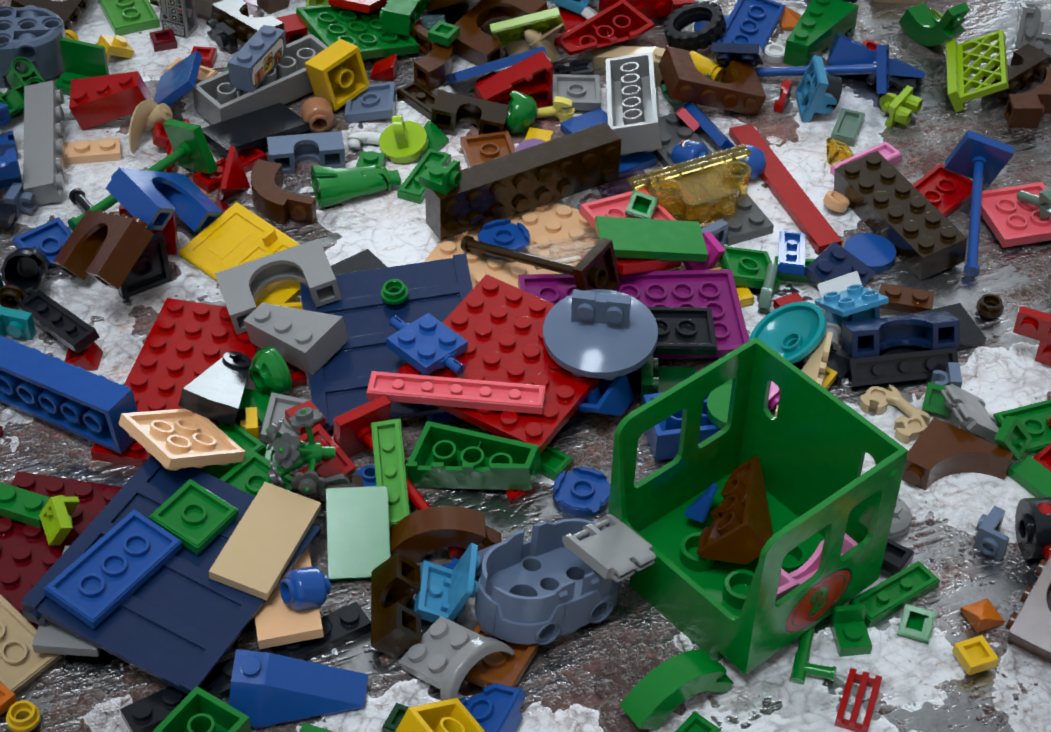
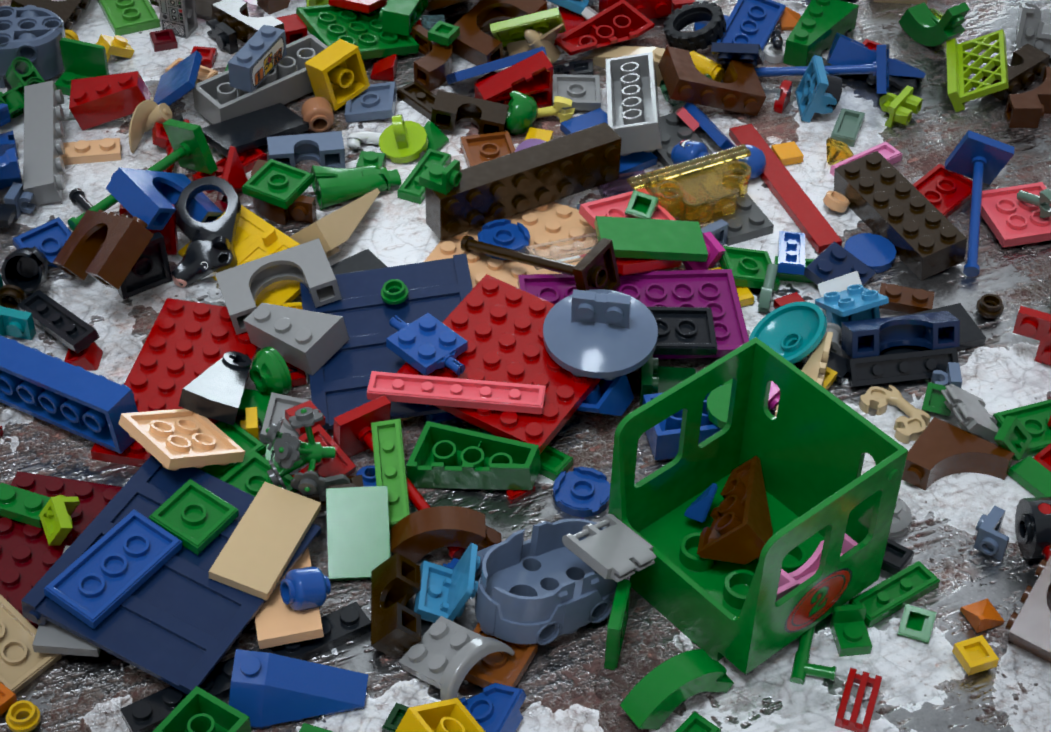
(210, 242): none -> black animal
(278, 183): none -> green tile
(338, 225): none -> tan wedge
(617, 624): none -> green tile
(776, 39): none -> black piece
(788, 153): none -> light orange tile

